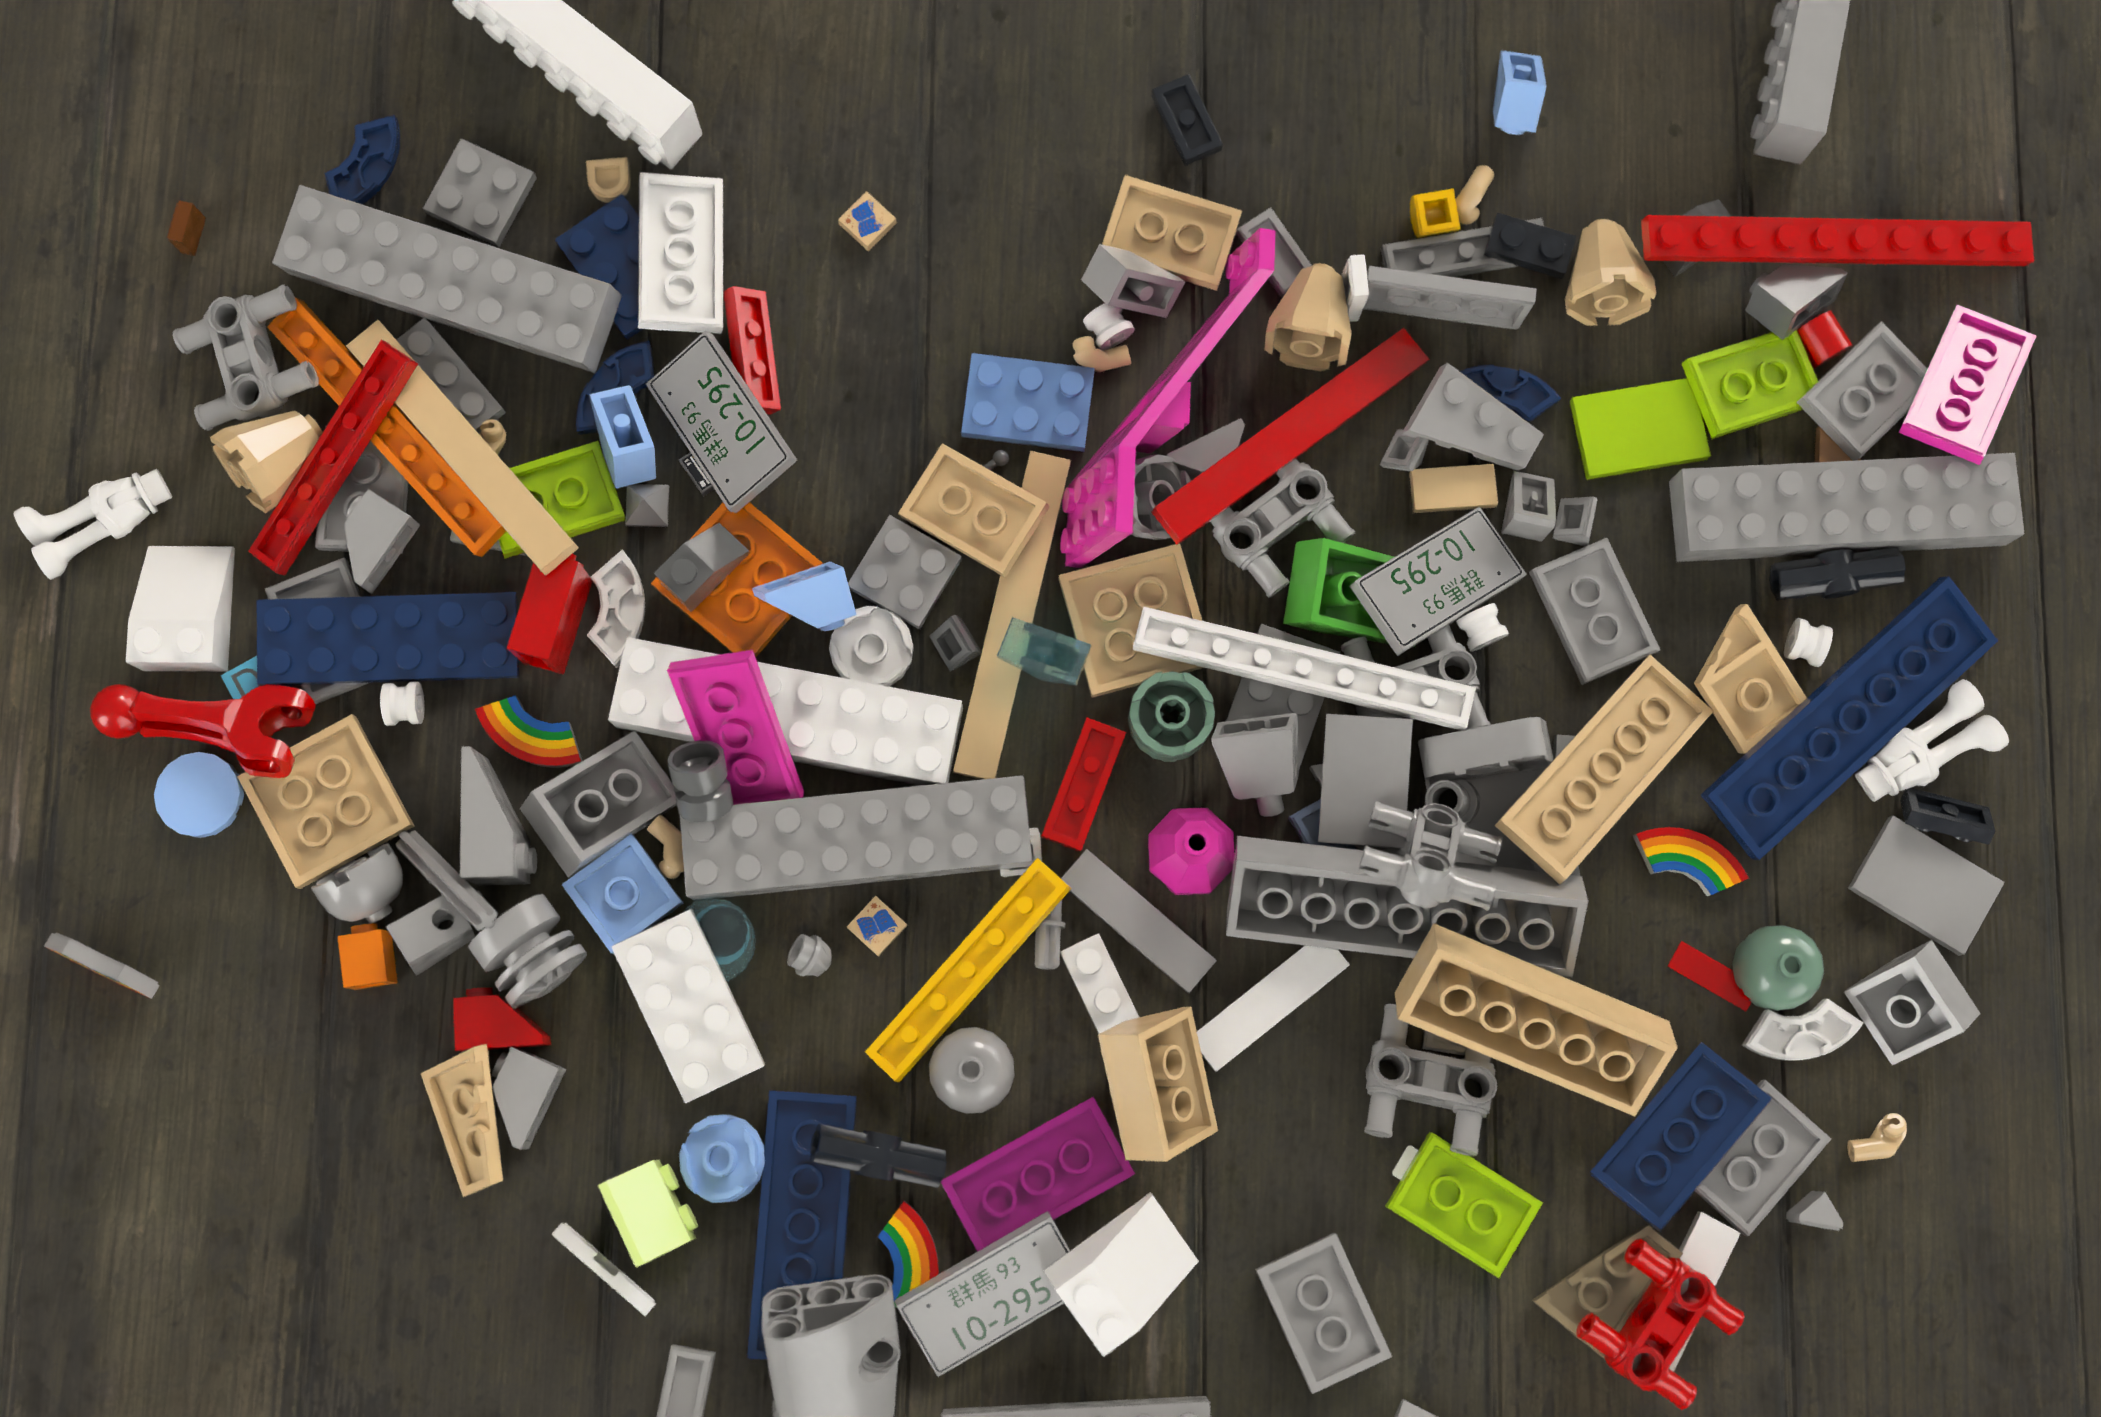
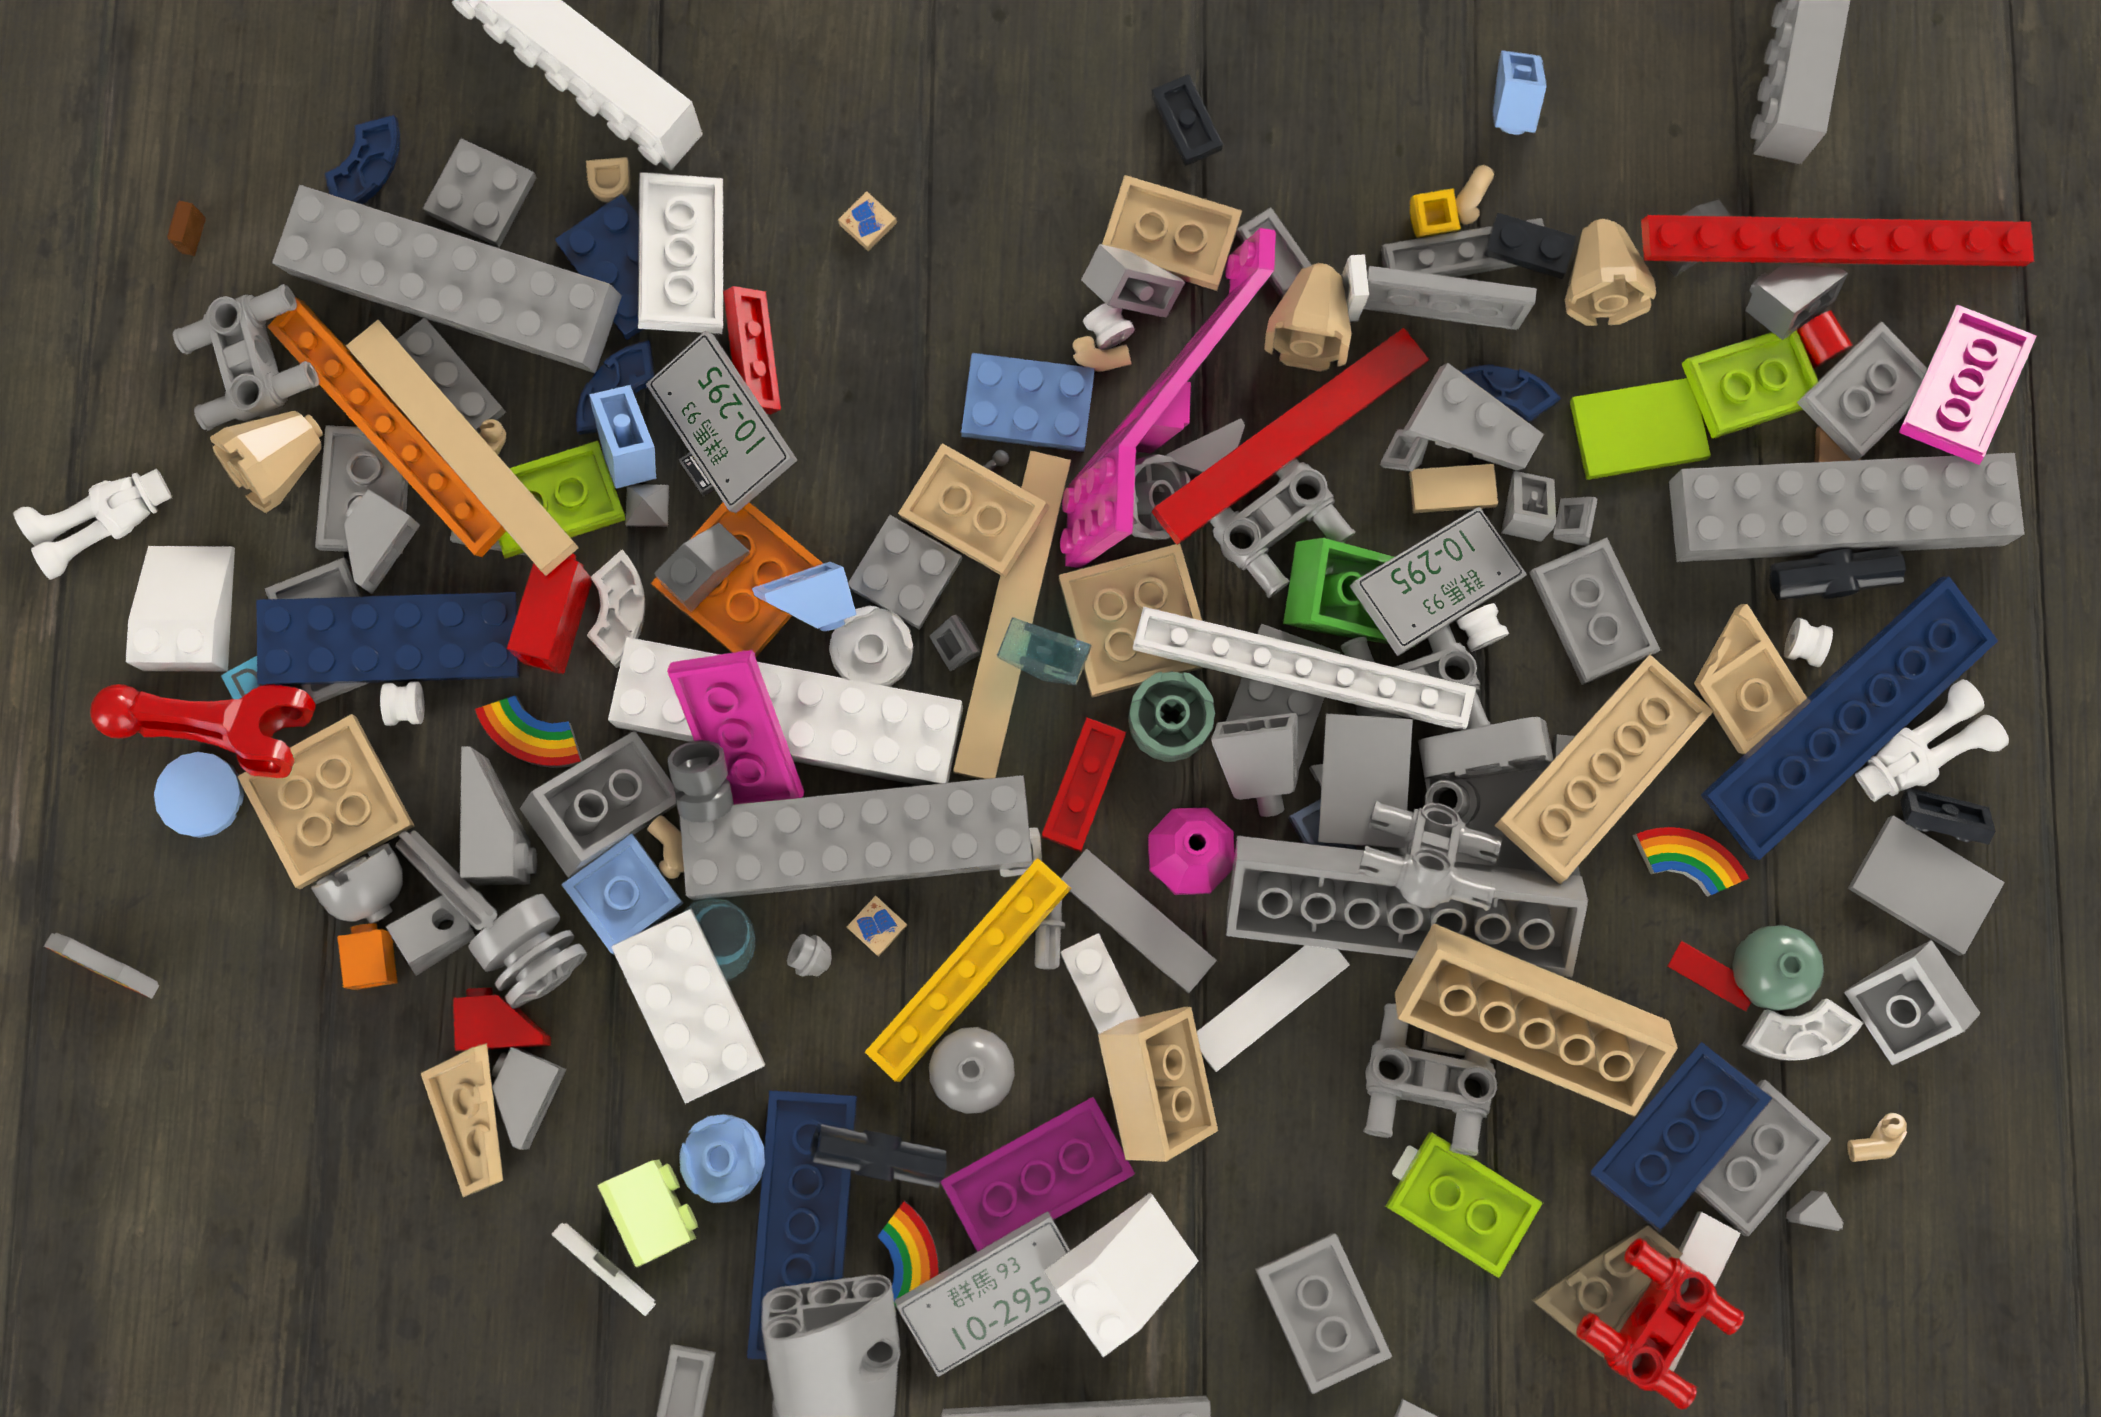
(333, 457): red tile -> none

